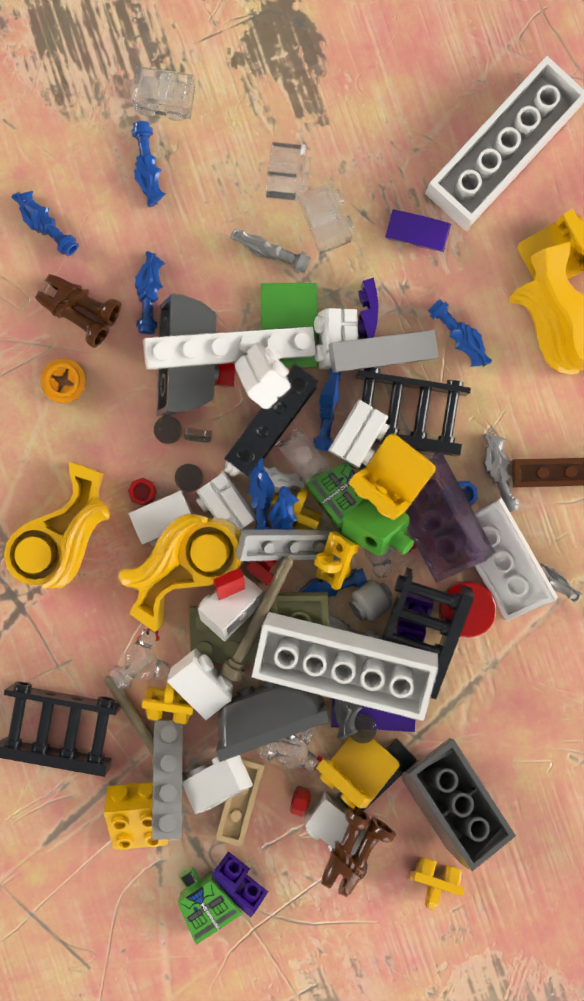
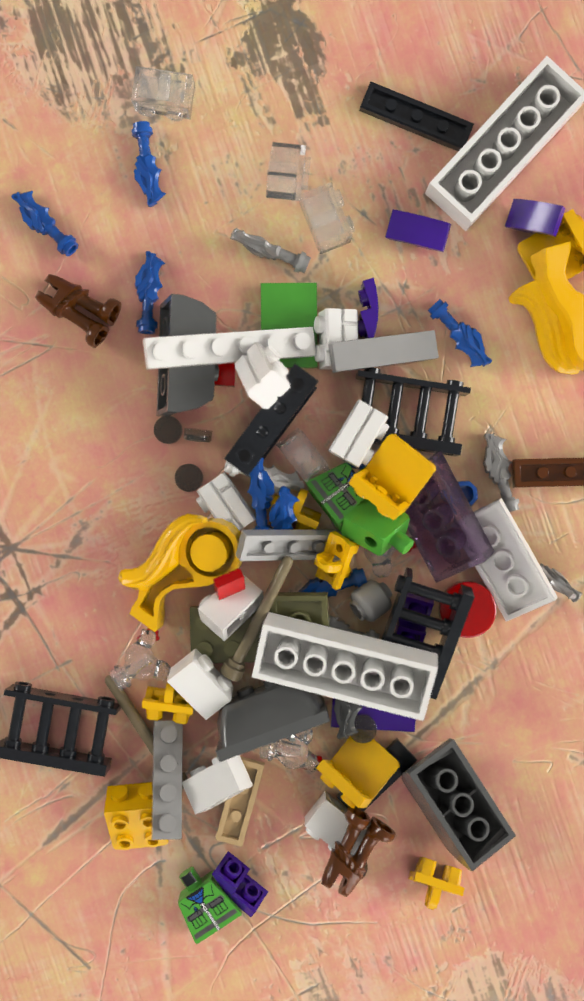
(54, 545): yellow animal -> none
(59, 368): light orange gear -> none
(142, 491): red tile -> none
(155, 517): white brick -> none
(261, 570): red tile -> none
(300, 801): red tile -> none
(328, 400): blue piece -> none
(416, 116): none -> black tile
(535, 217): none -> dark purple slope

